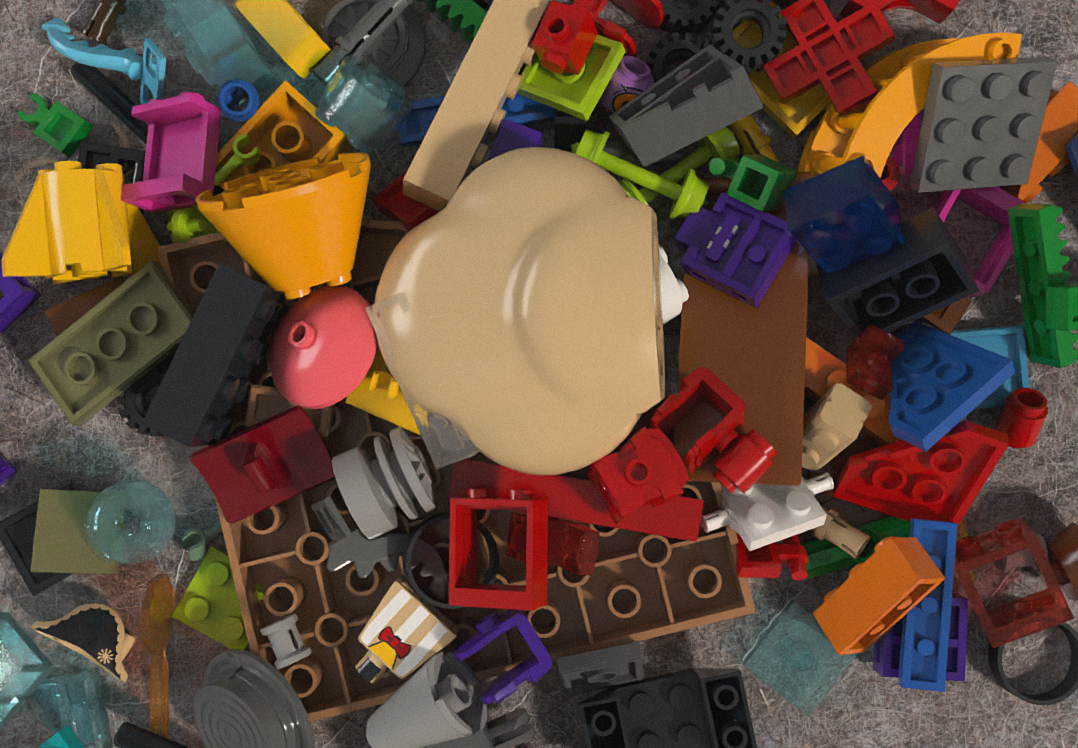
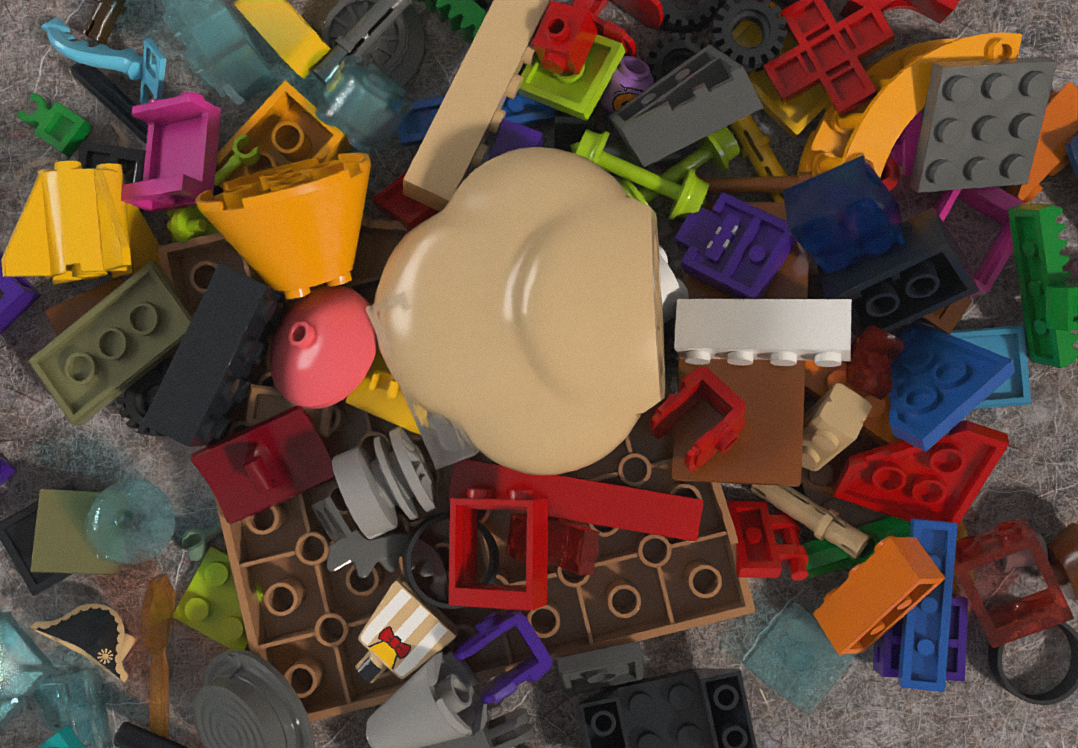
(230, 96): blue cone -> none
(286, 641): light grey bush -> none
(640, 474): red piece -> none
(744, 462): red brick -> none
(755, 180): green brick -> none
(763, 331): none -> white brick
(770, 511): white plate -> none
(1023, 417): red brick -> none

